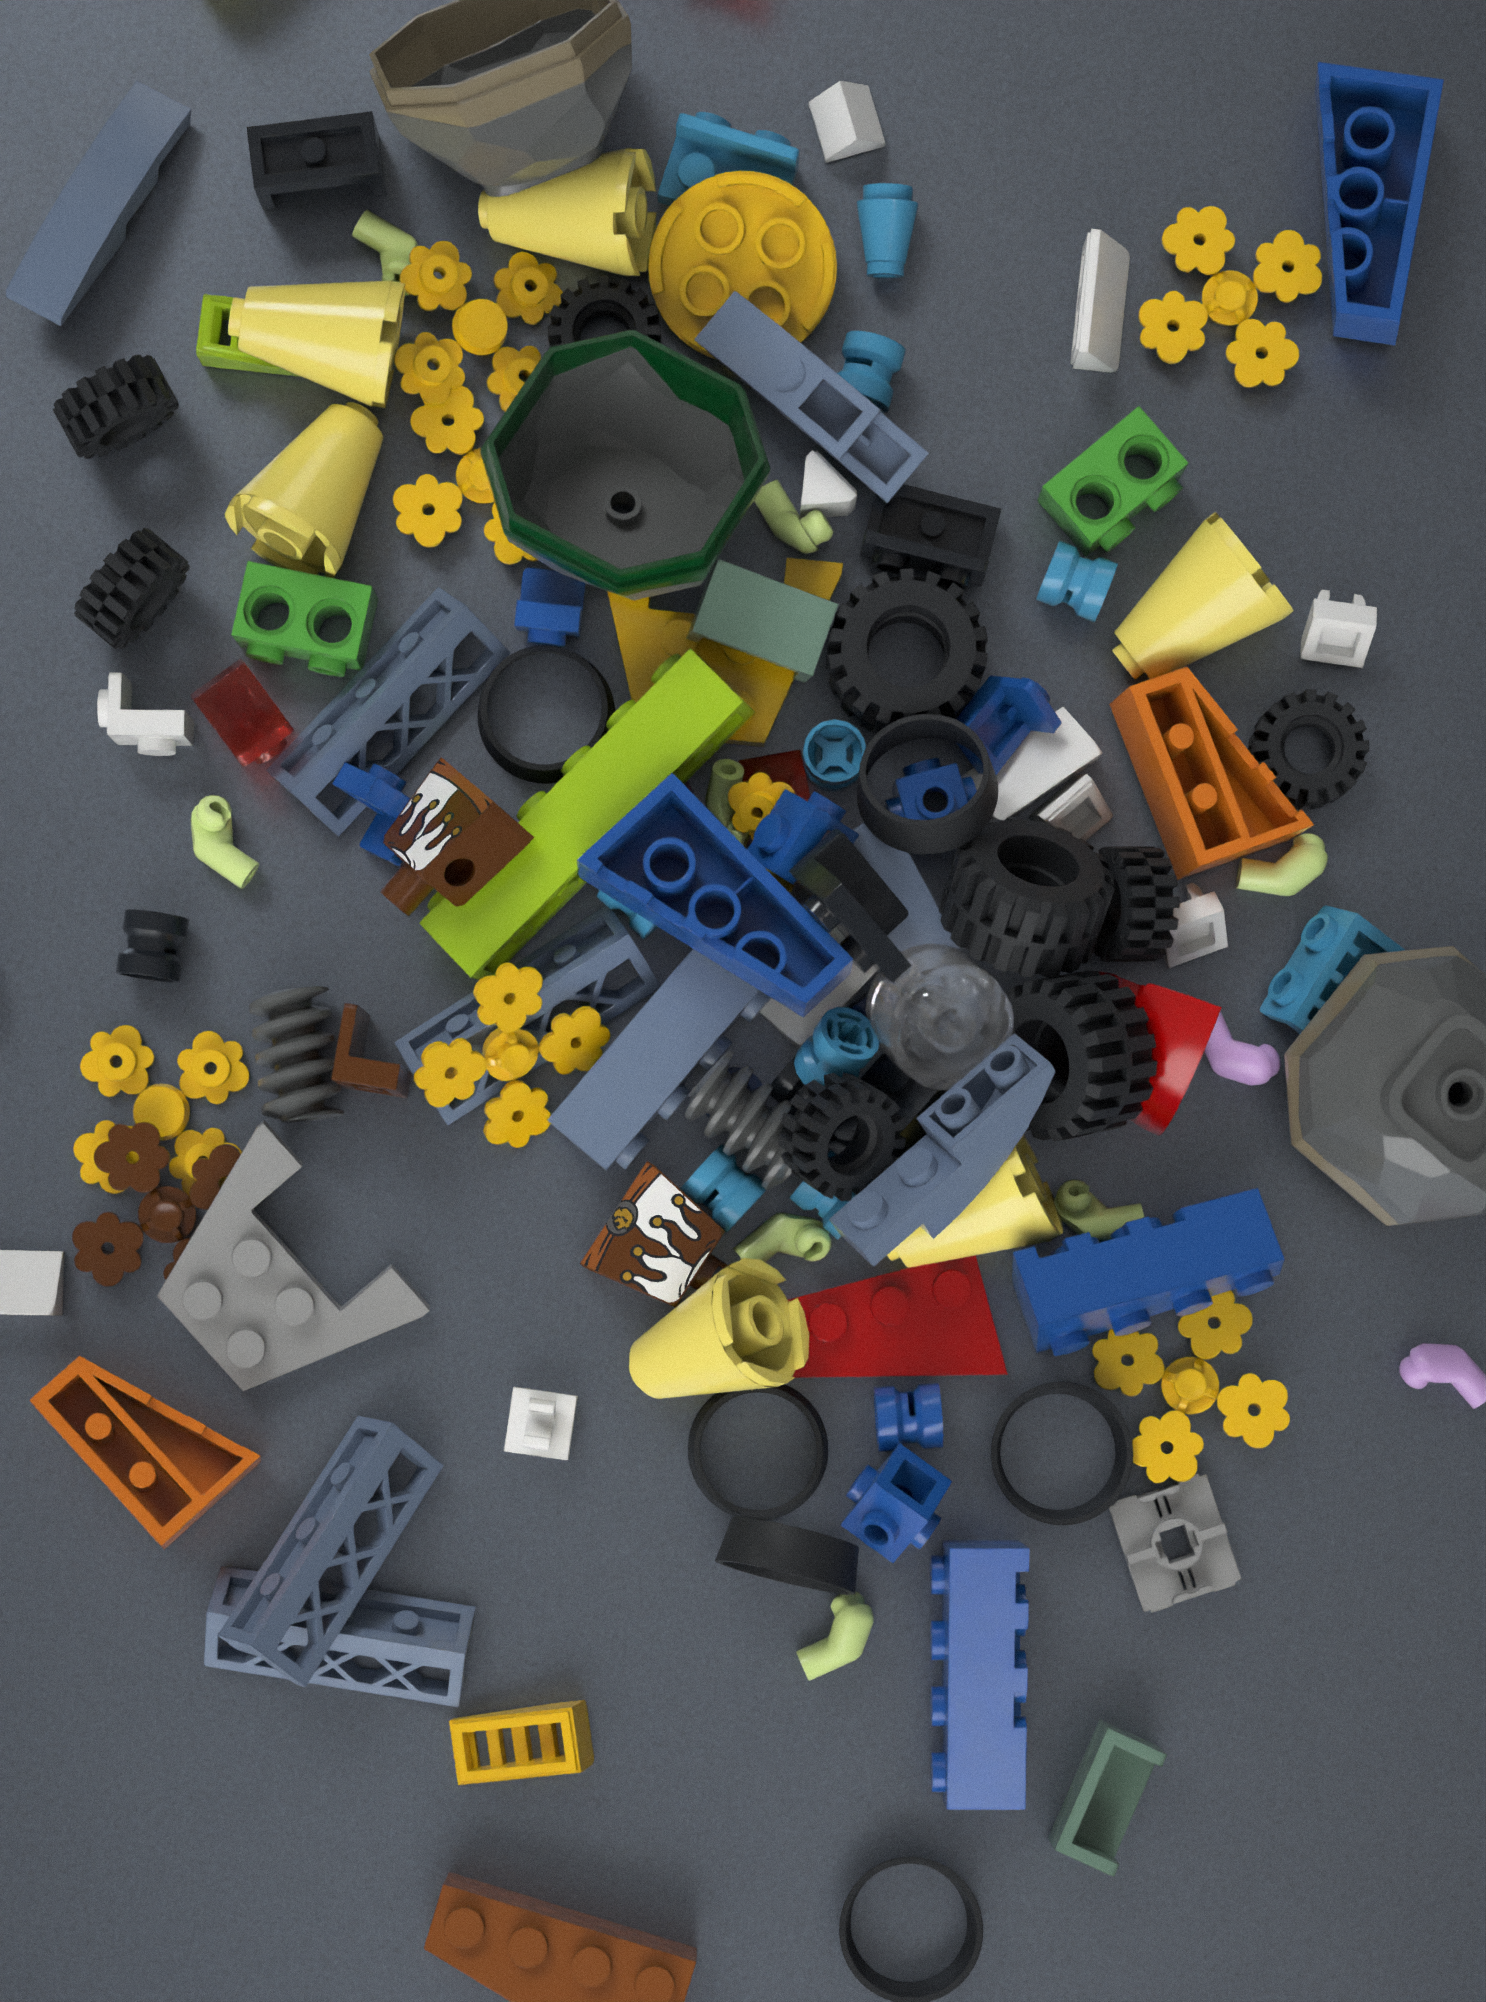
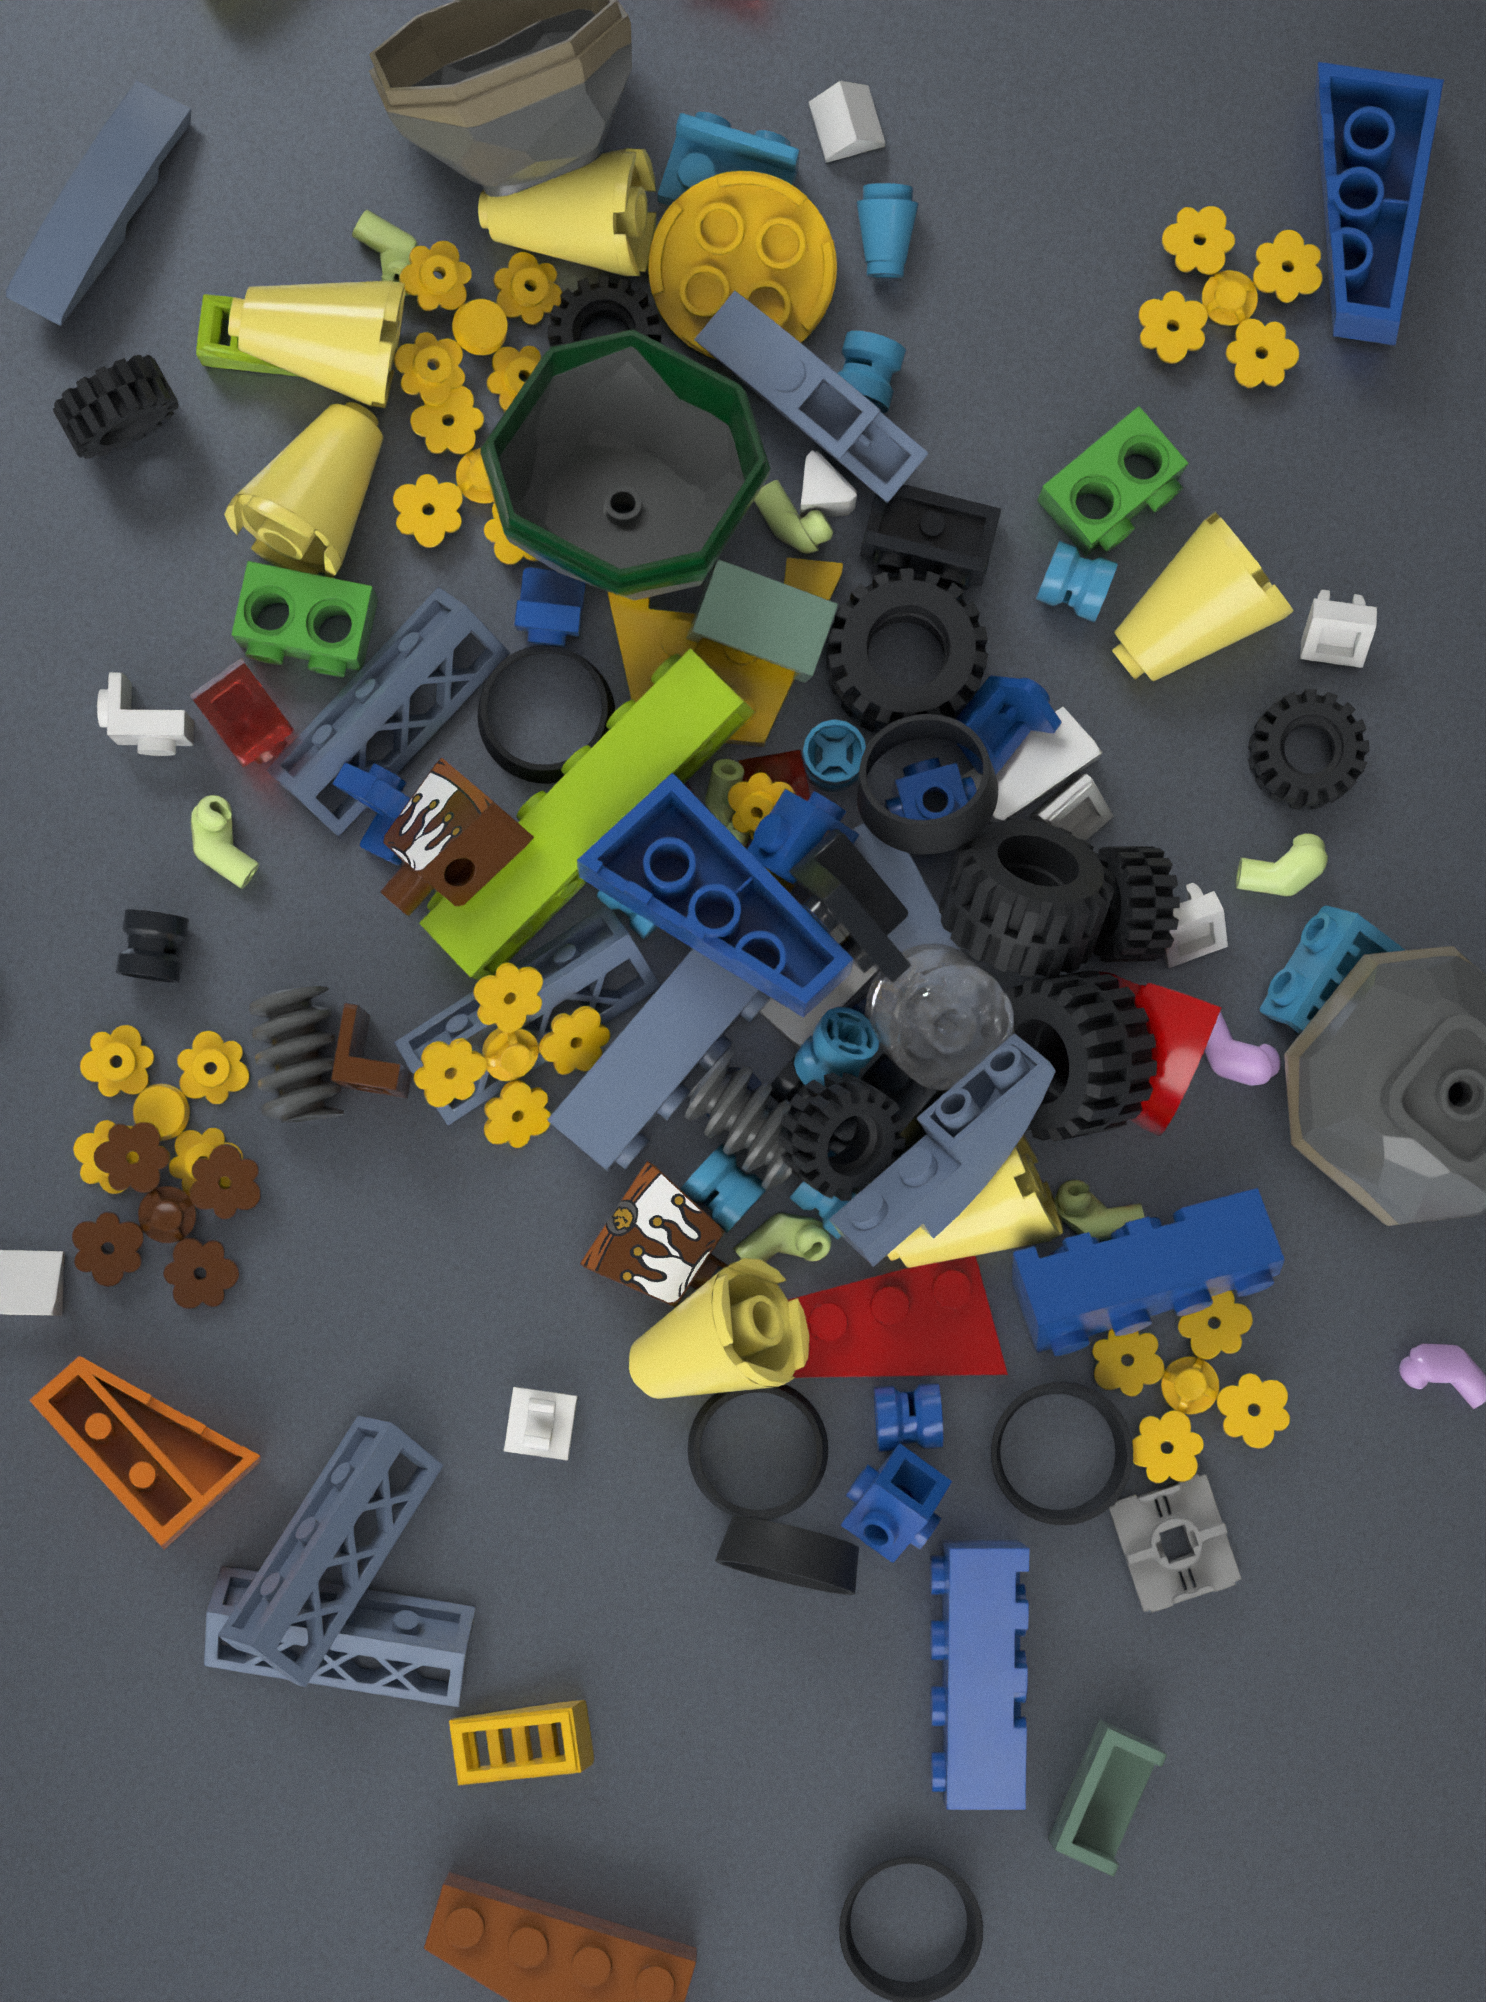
(131, 588): black tyre -> none
(255, 1298): light grey wing -> none
(315, 155): black panel -> none
(846, 1638): yellowish green arm -> none
(1100, 304): white slope -> none
(1199, 776): orange wedge -> none

